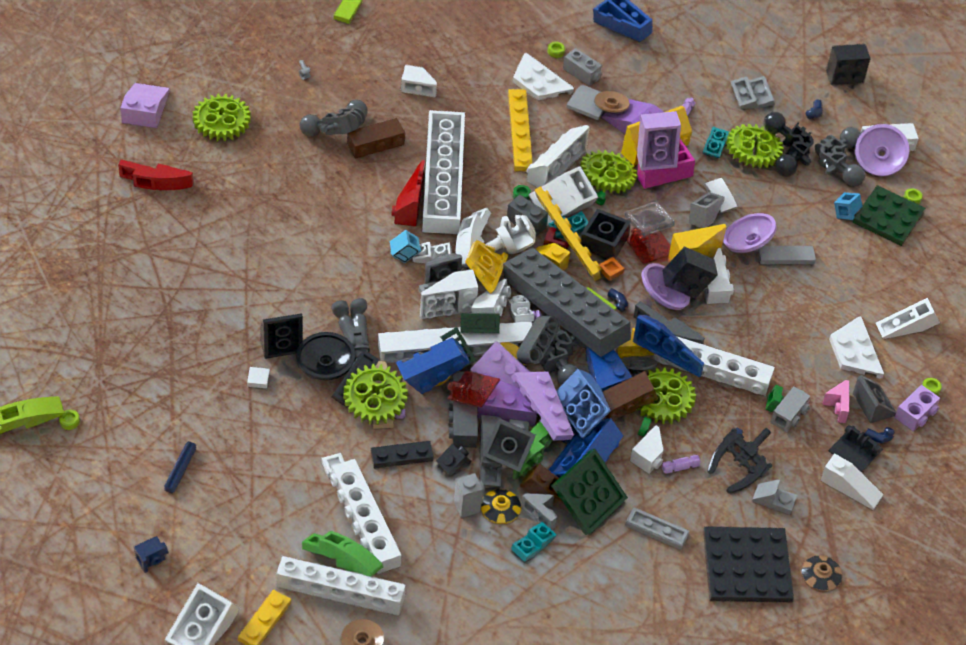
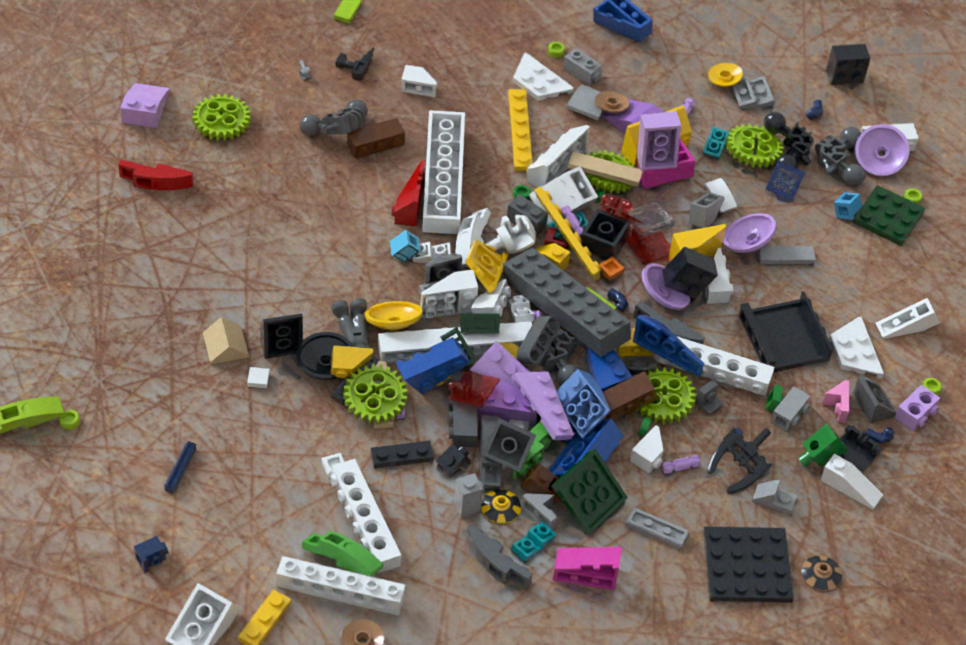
(225, 342): none -> tan slope
(347, 360): none -> yellow slope
(359, 67): none -> black piece
(393, 315): none -> yellow dish
(490, 556): none -> dark grey slope
(566, 212): none -> lavender axle
(588, 566): none -> dark pink wedge
(605, 169): none -> tan tile
(617, 207): none -> clear red hinge
(707, 398): none -> dark grey bracket
(725, 74): none -> yellow dish
(785, 180): none -> piece
(786, 334): none -> black panel
(822, 447): none -> green torso

